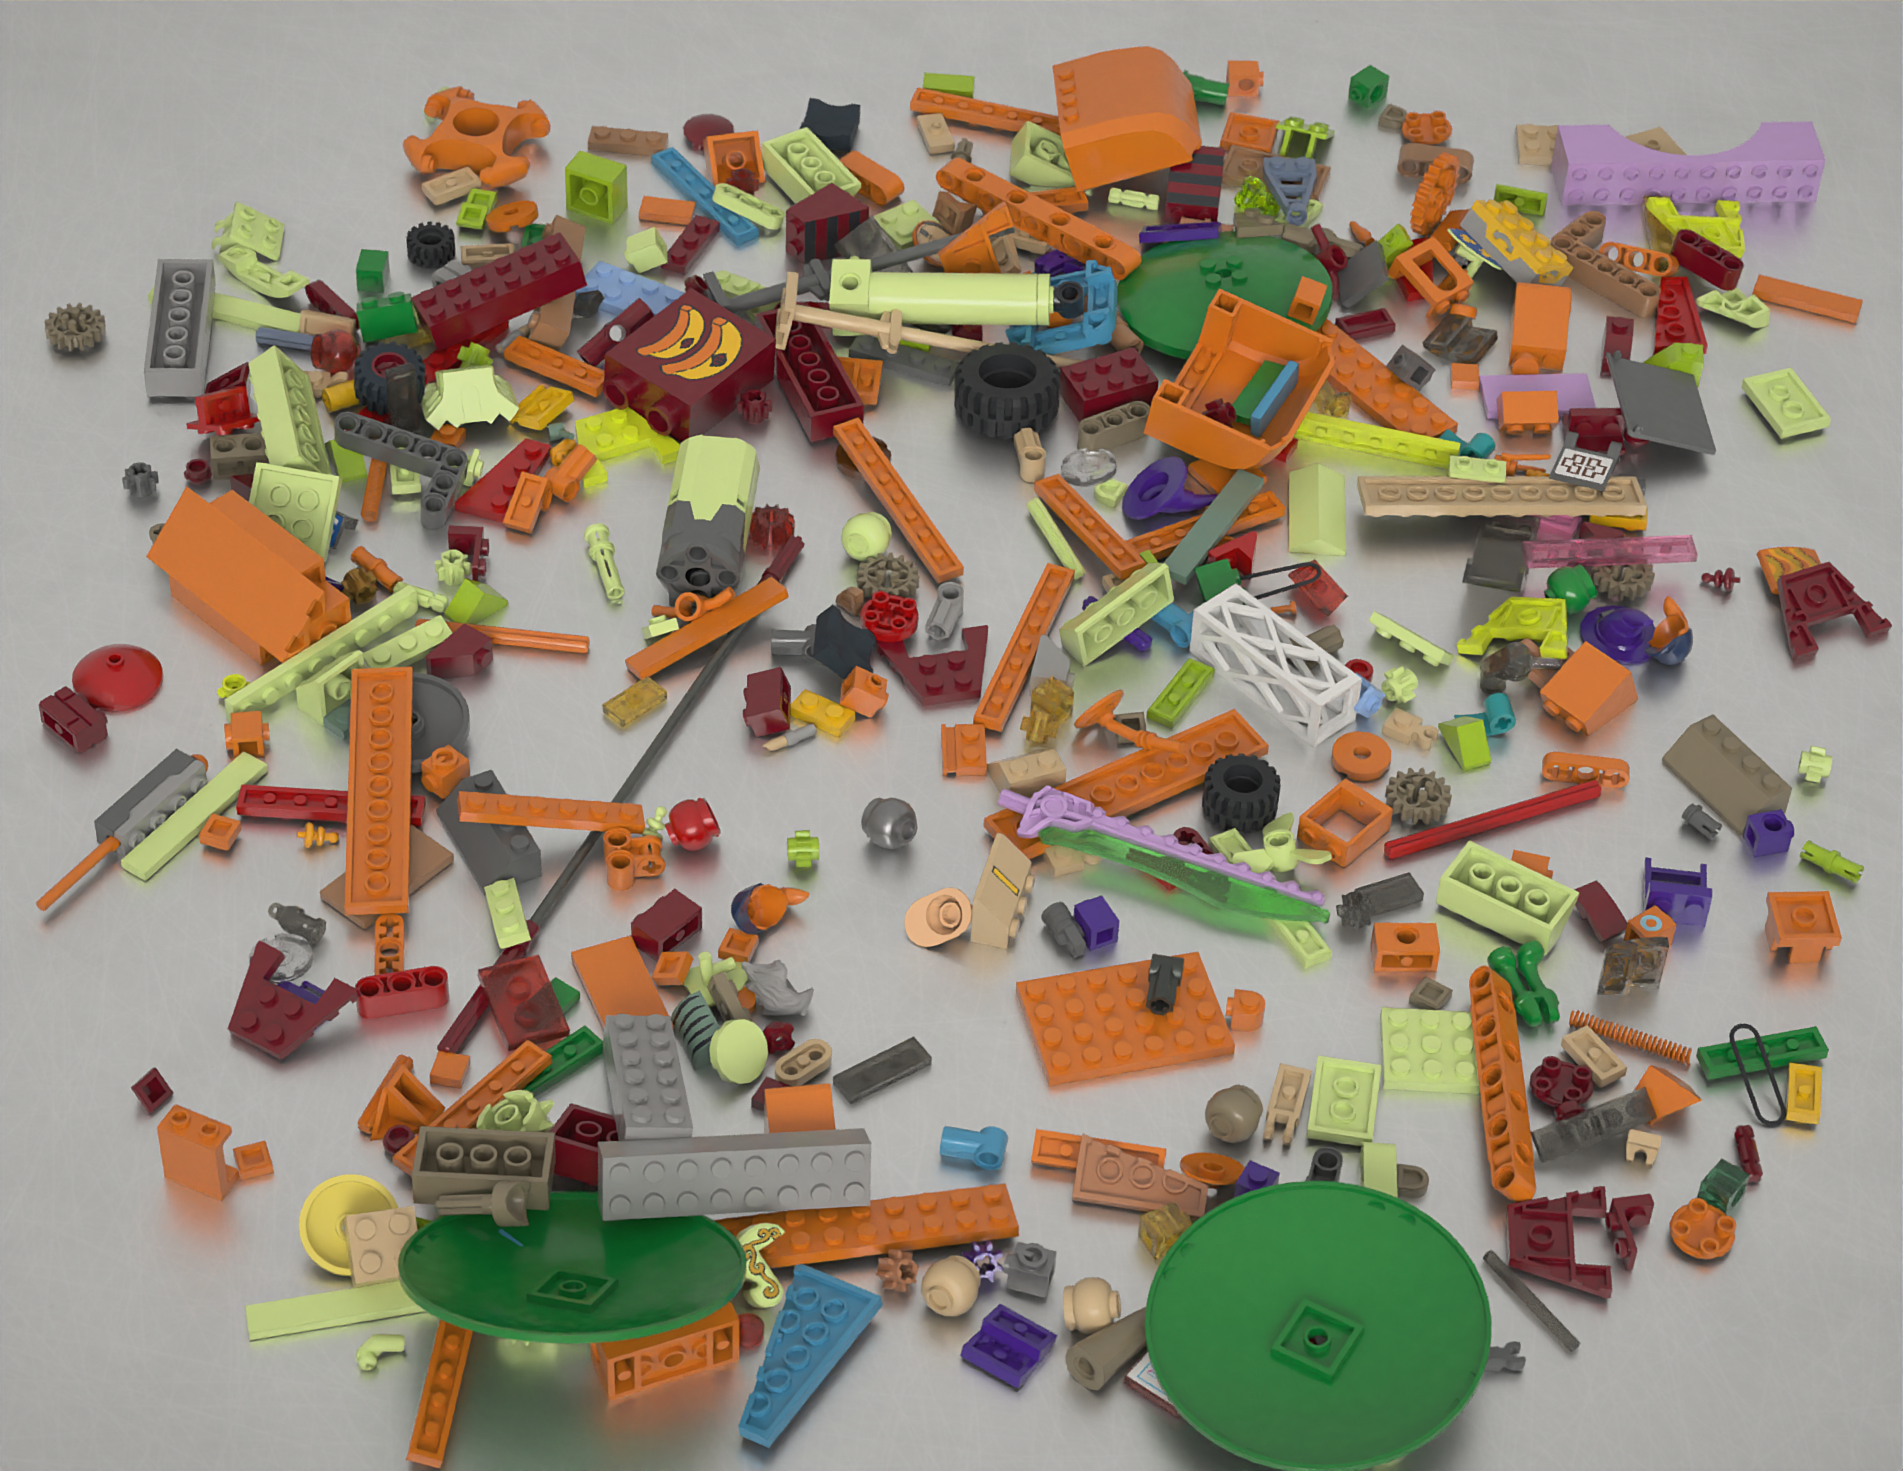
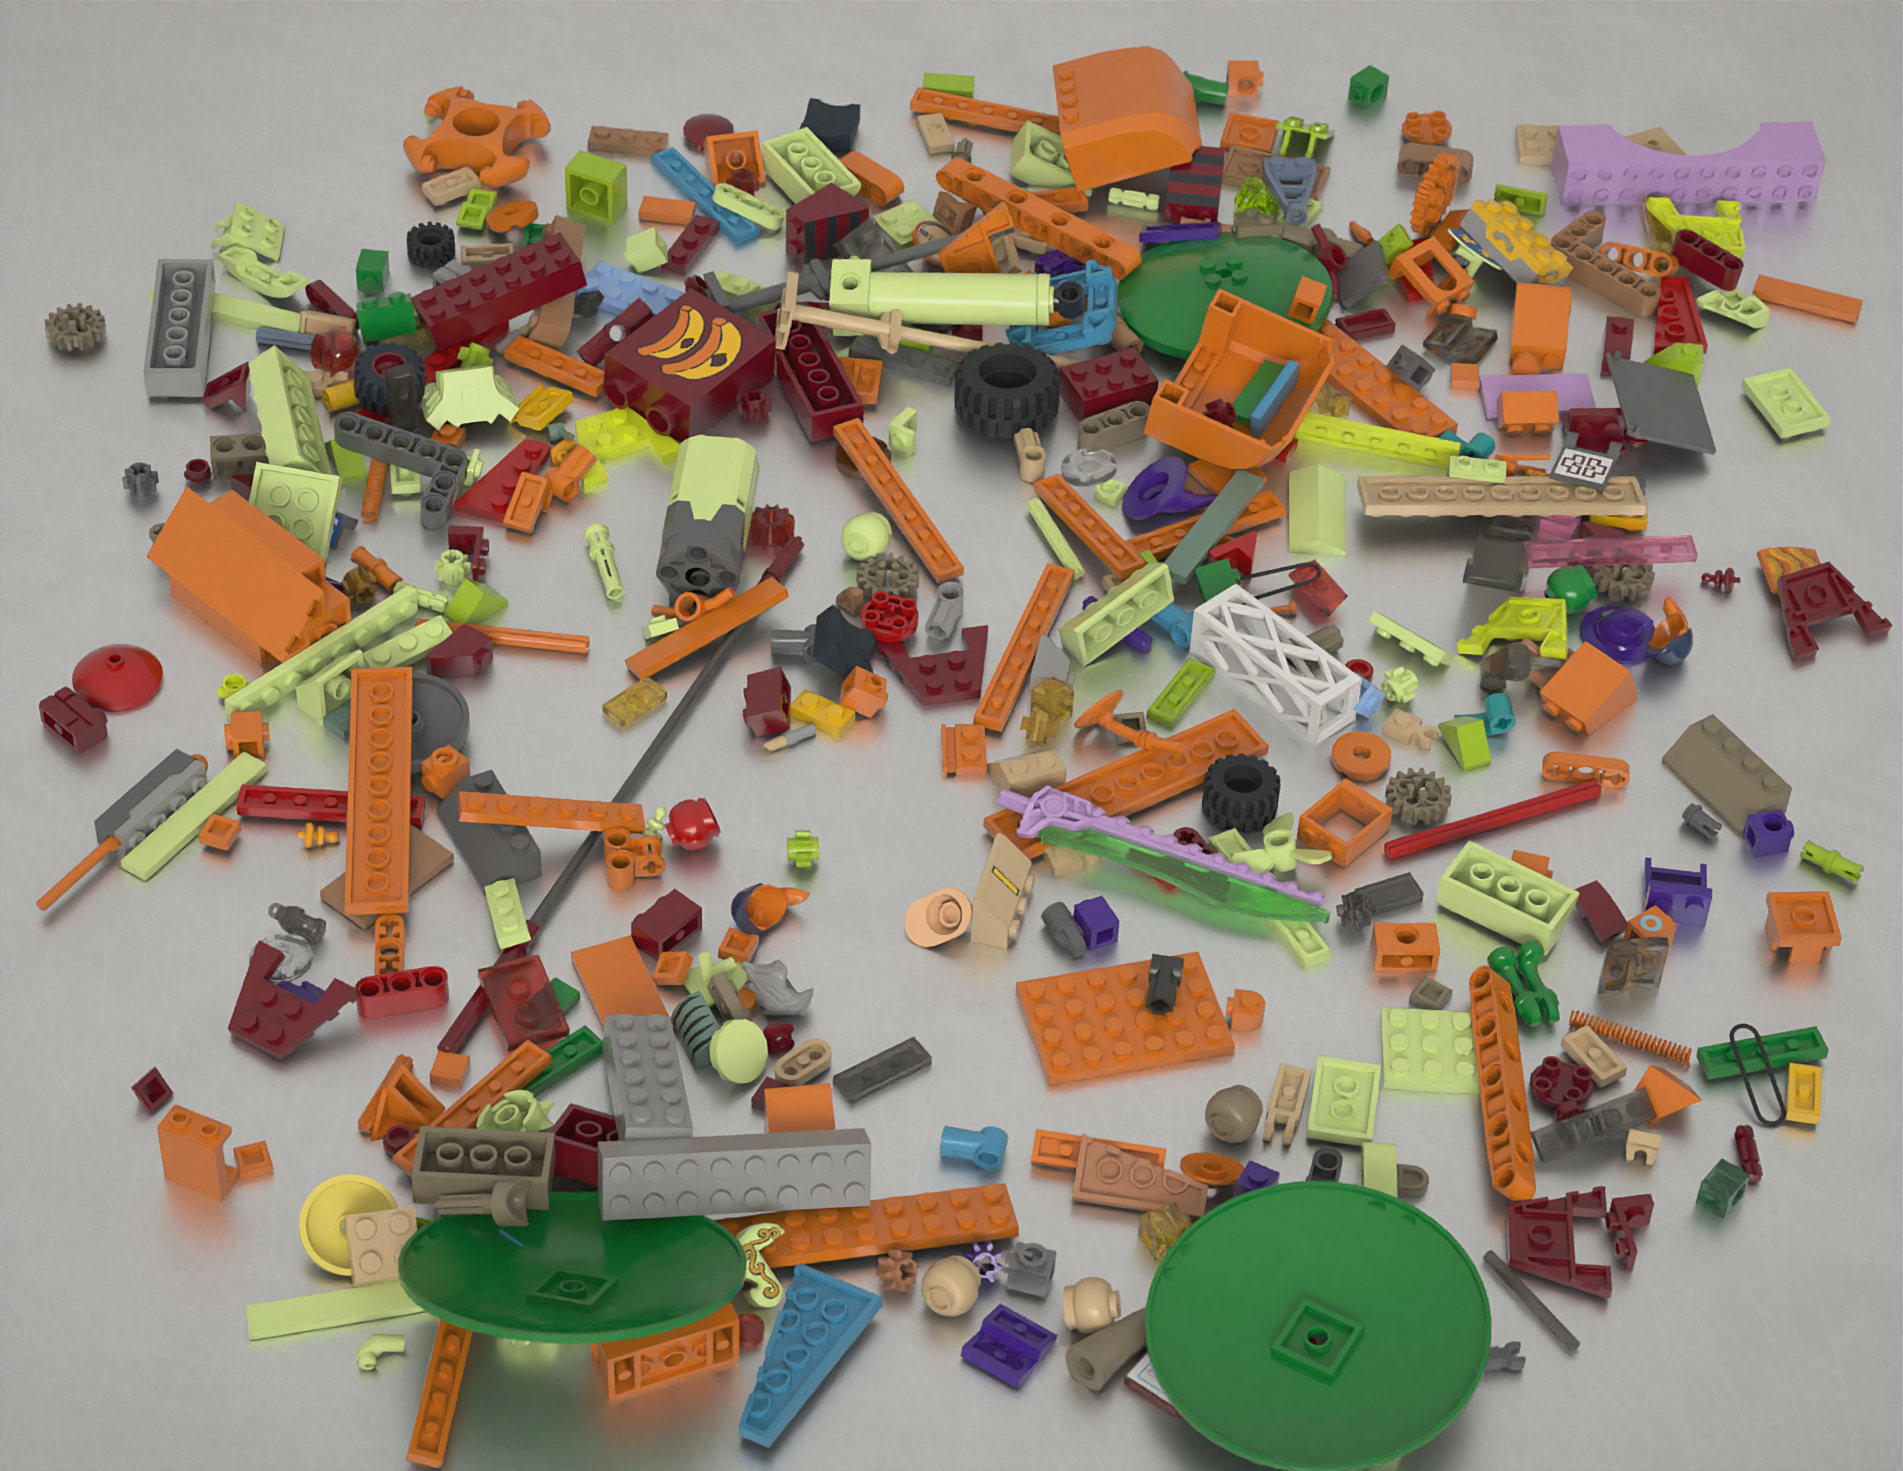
(223, 412): red bracket -> none
(889, 822): flat silver piece -> none
(903, 430): none -> yellowish green bracket
(1392, 117): dark tan tile -> none
(1702, 1230): orange dish -> none
(1815, 764): yellowish green gear -> none

